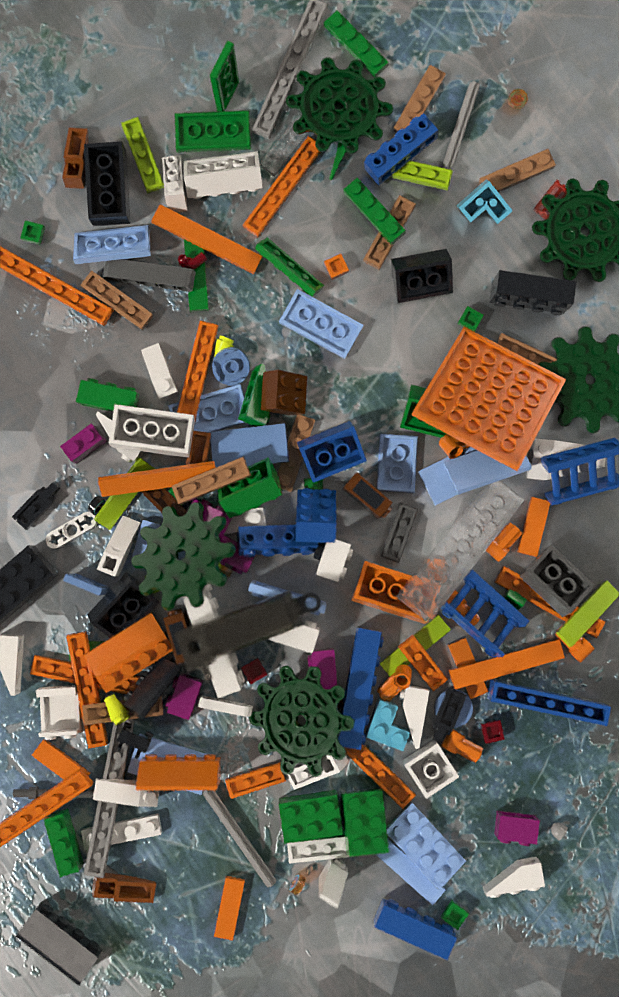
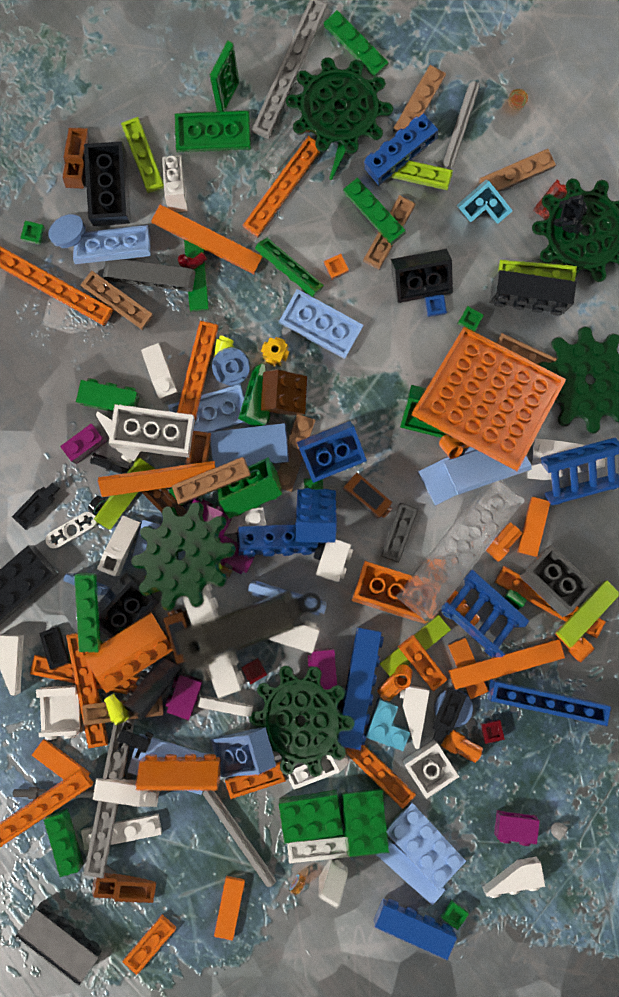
(54, 648): none -> black tile
(67, 231): none -> medium blue tile
(87, 612): none -> green plate
(109, 464): none -> black pin
(149, 944): none -> orange tile
(222, 175): white slope -> none
(244, 753): none -> medium blue slope
(278, 357): none -> yellow brick
(397, 463): light blue tile -> none
(435, 305): none -> blue tile
(540, 269): none -> lime tile
(571, 214): none -> black piece

